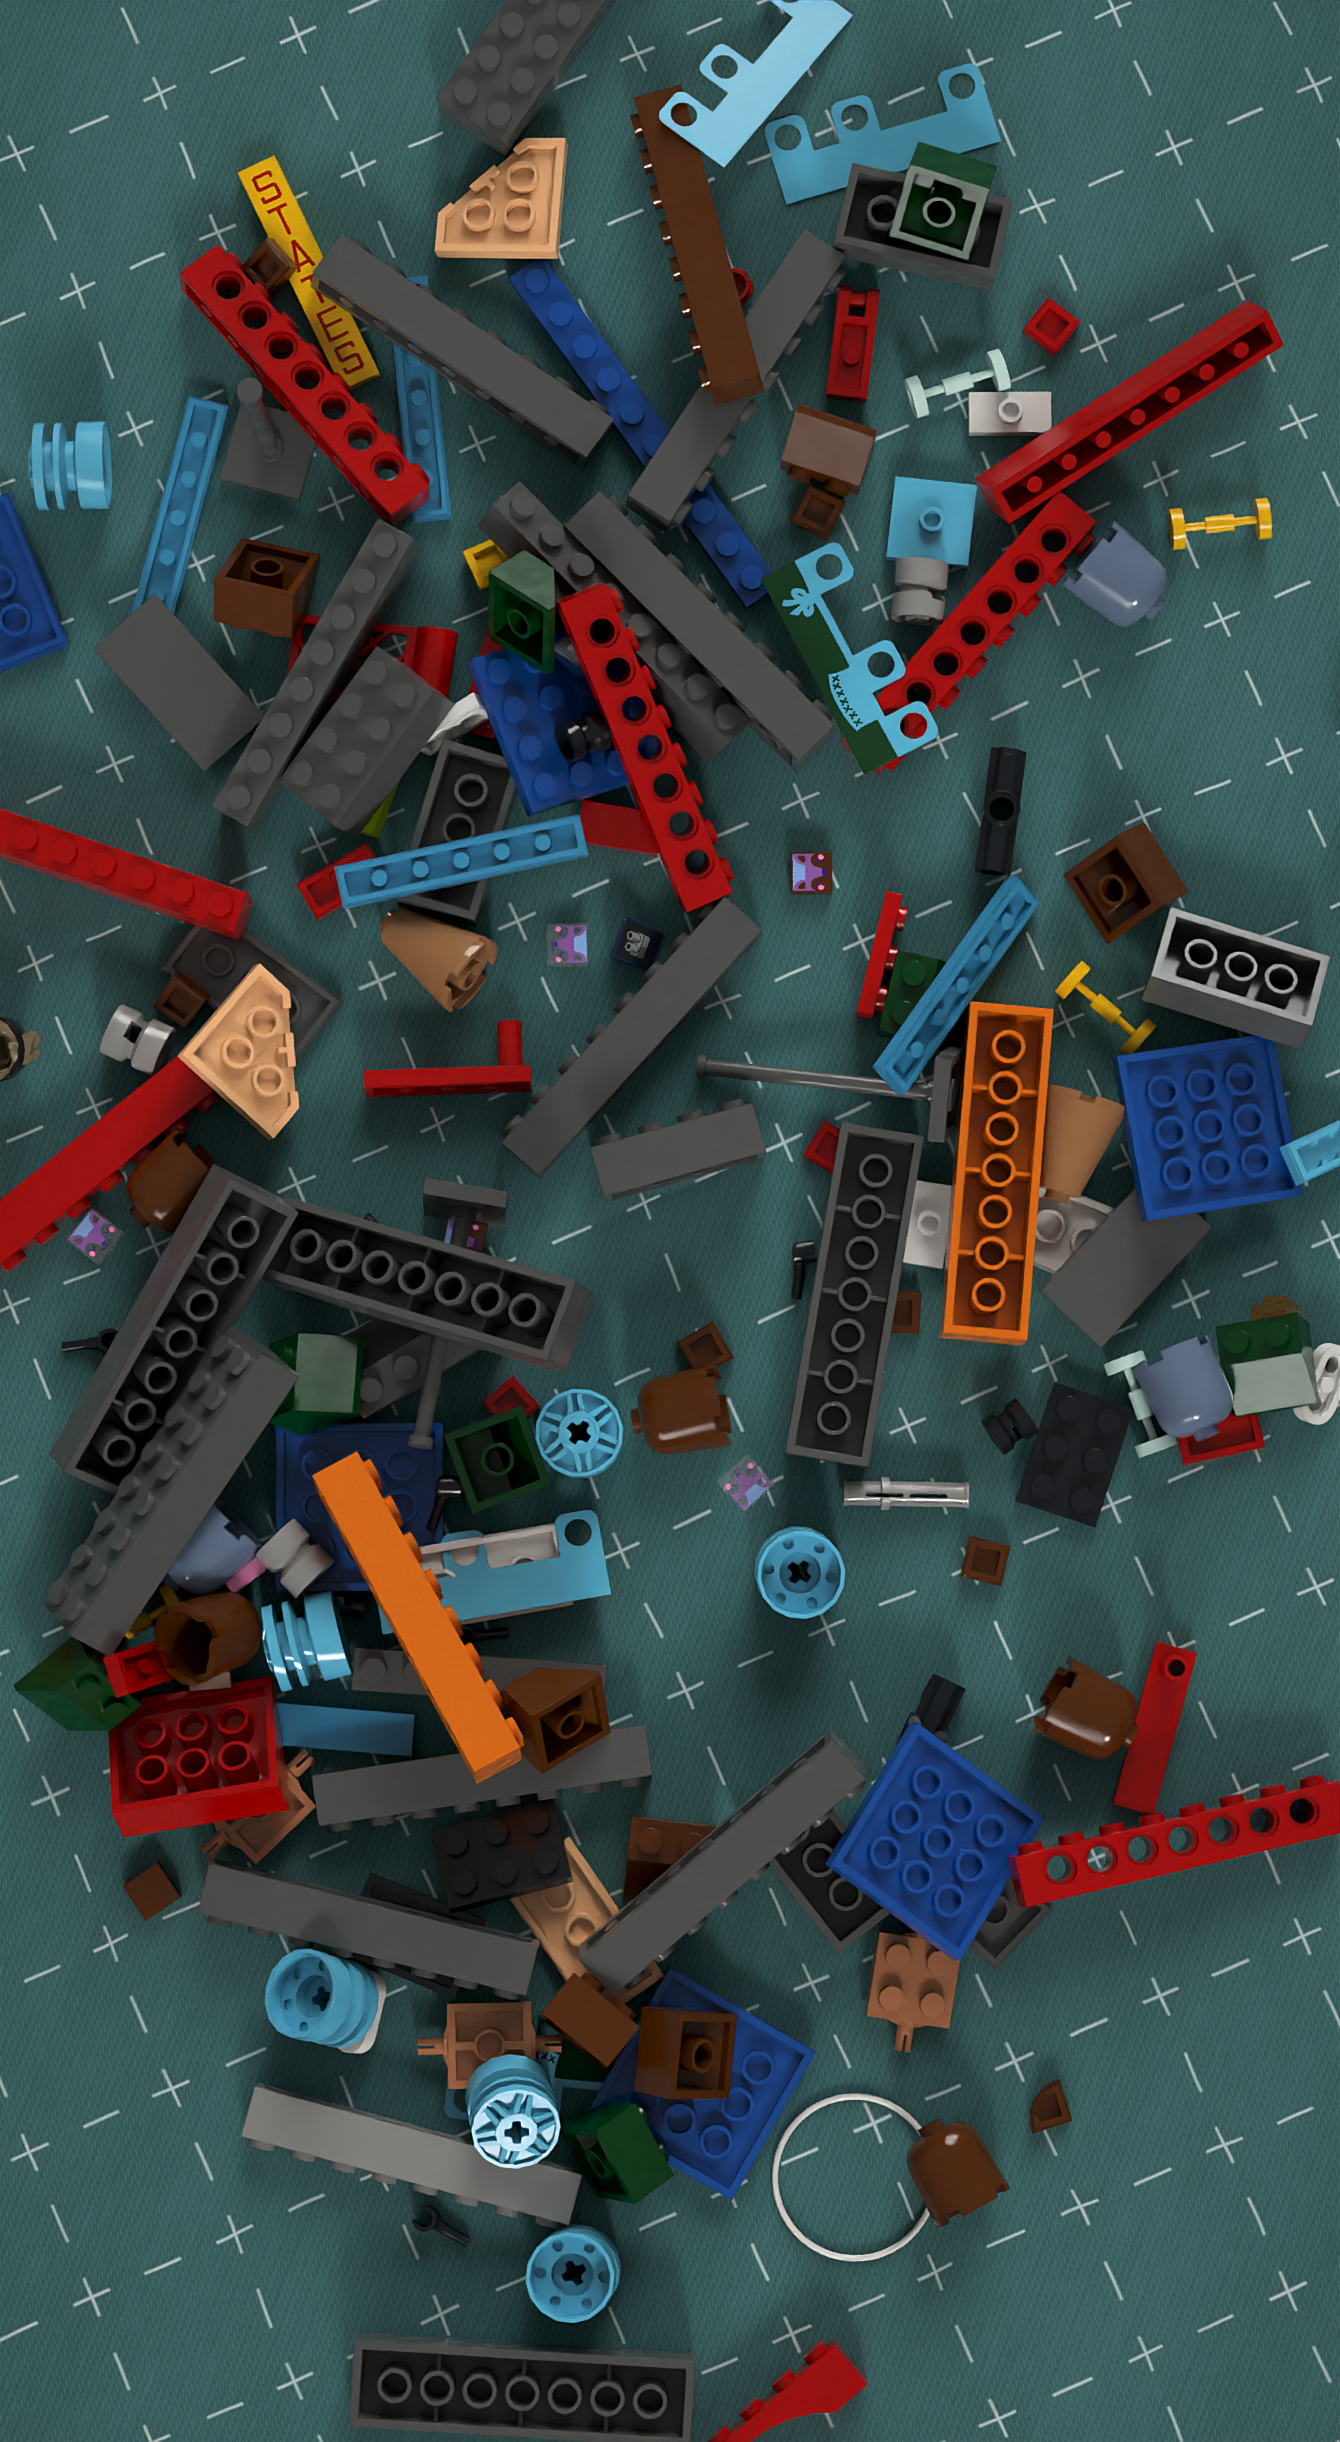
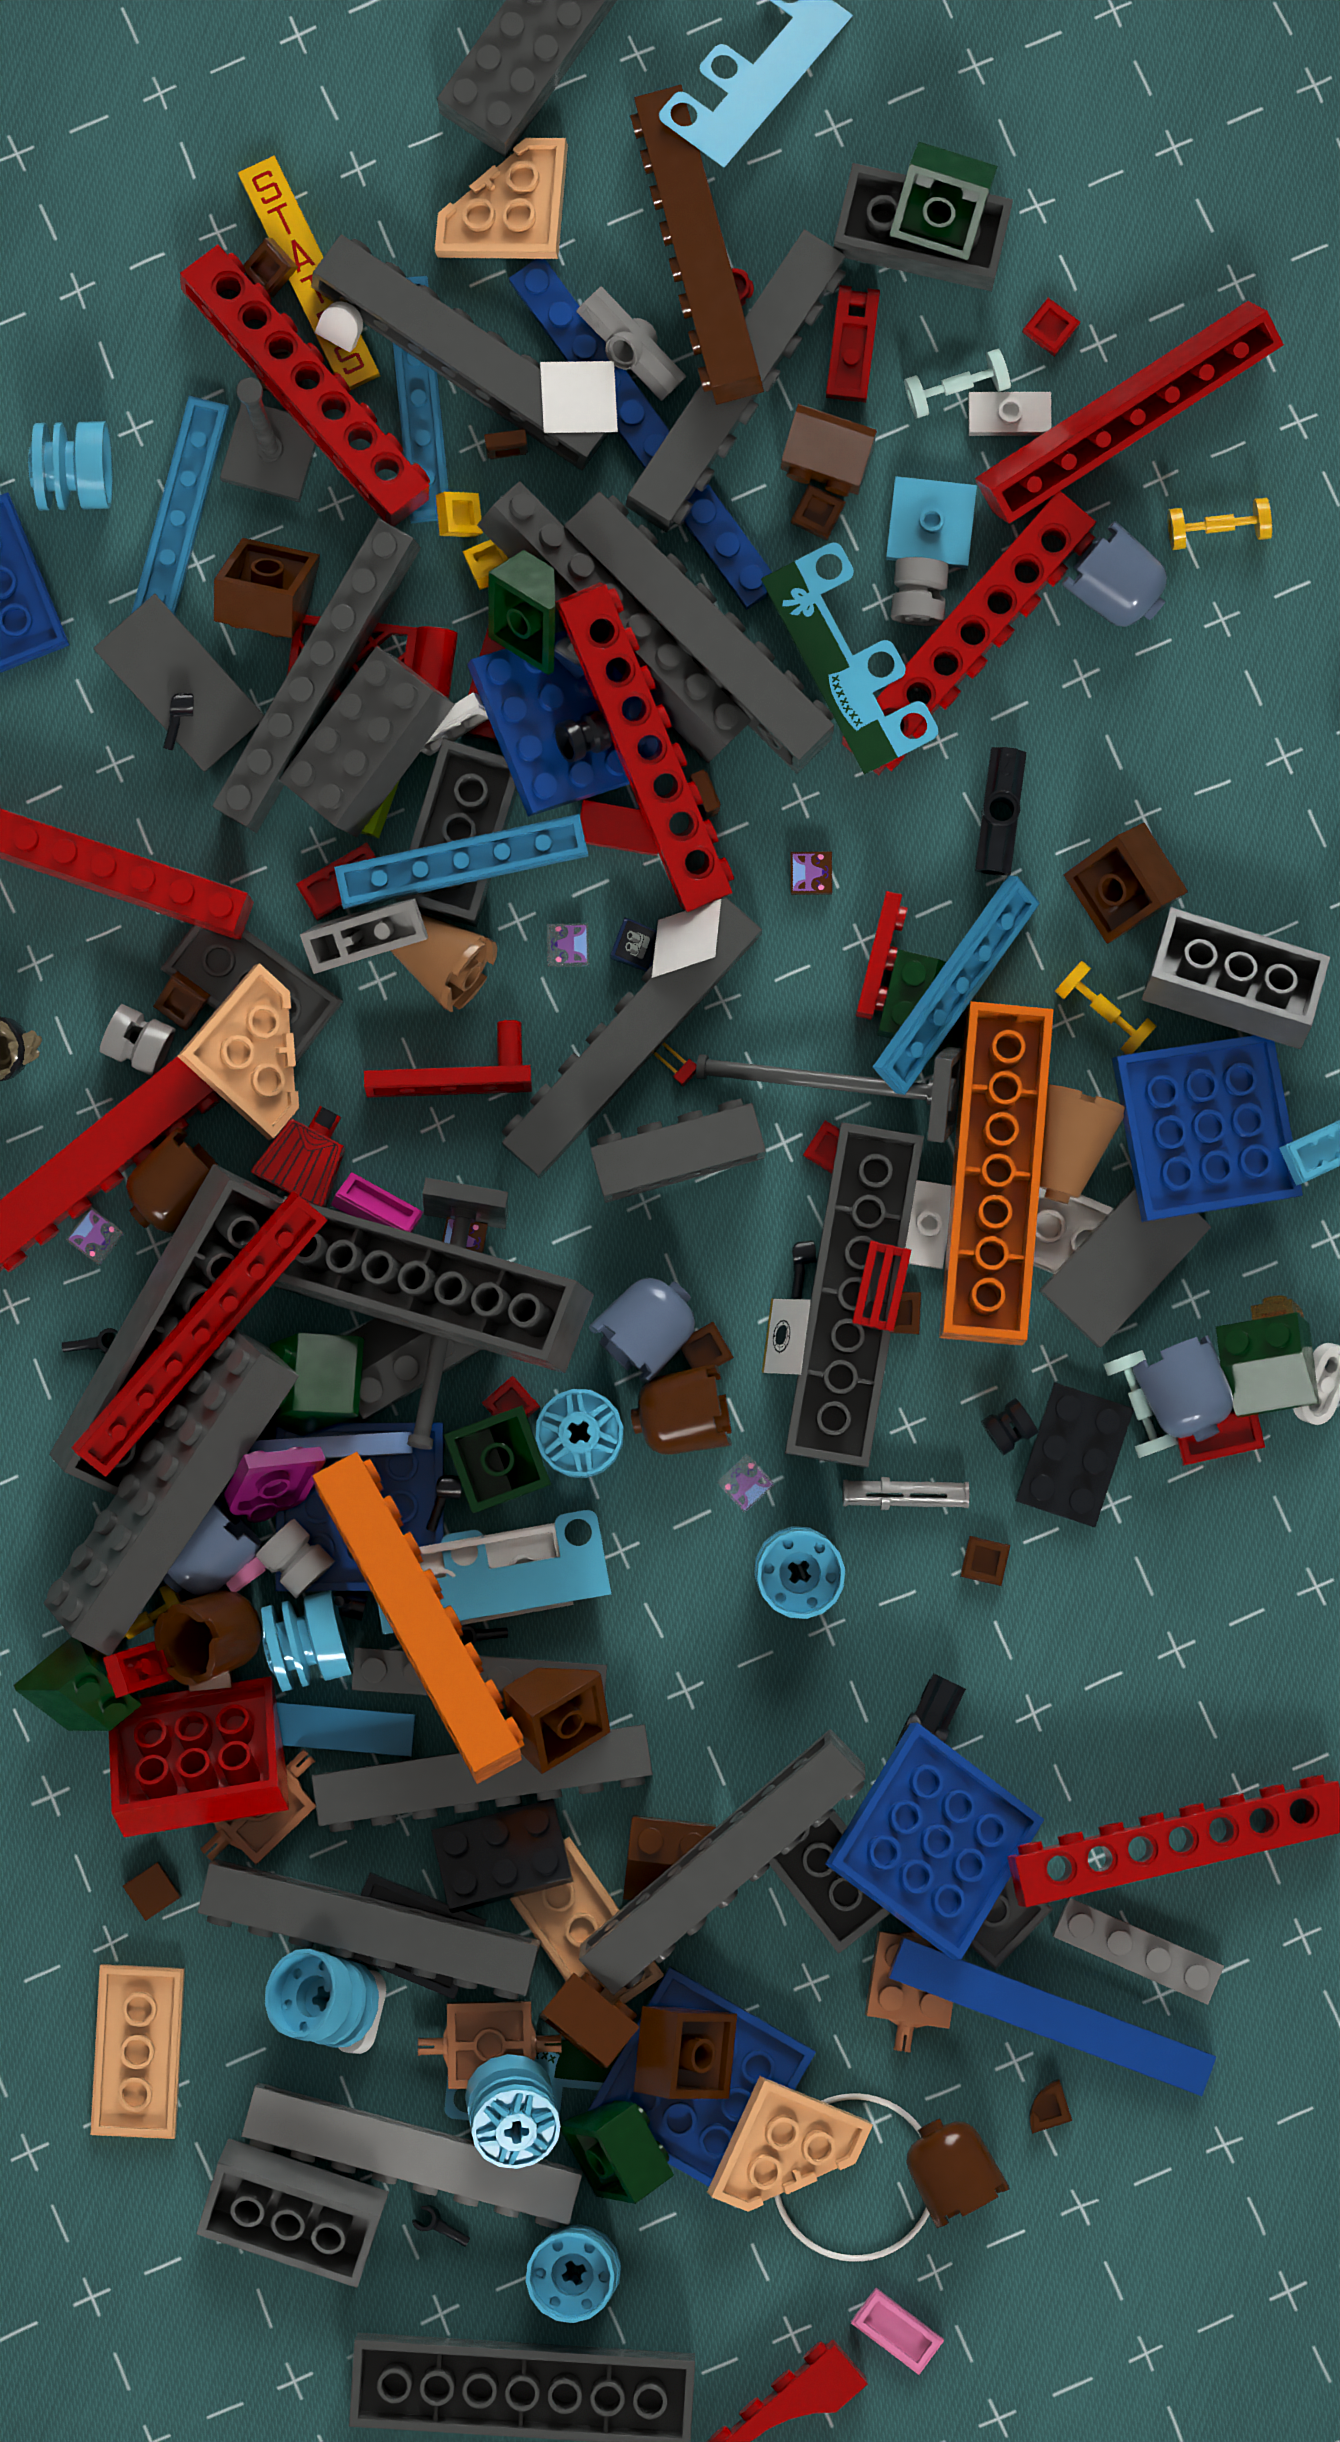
(137, 2051): none -> light nougat tile
(180, 705): none -> black hand
(199, 1334): none -> red plate
(272, 1481): none -> magenta plate
(292, 2212): none -> dark grey brick
(304, 1158): none -> red torso
(340, 325): none -> white tile
(344, 1445): none -> light blue beam
(363, 935): none -> light grey slope
(372, 1203): none -> dark pink tile
(458, 514): none -> yellow tile
(506, 444): none -> reddish brown tile
(578, 397): none -> white sticker
(631, 343): none -> light grey piece
(646, 1326): none -> sand blue cylinder
(685, 1073): none -> red piece
(686, 938): none -> white sticker
(711, 803): none -> reddish brown tile
(784, 2145): none -> light nougat plate
(786, 1336): none -> white sticker
(813, 172): medium azure piece -> none
(889, 1251): none -> red tile
(897, 2331): none -> bright pink tile
(1052, 2016): none -> blue tile
(1086, 1711): reddish brown cylinder -> none
(1138, 1950): none -> light grey plate
(1157, 1722): red piece -> none

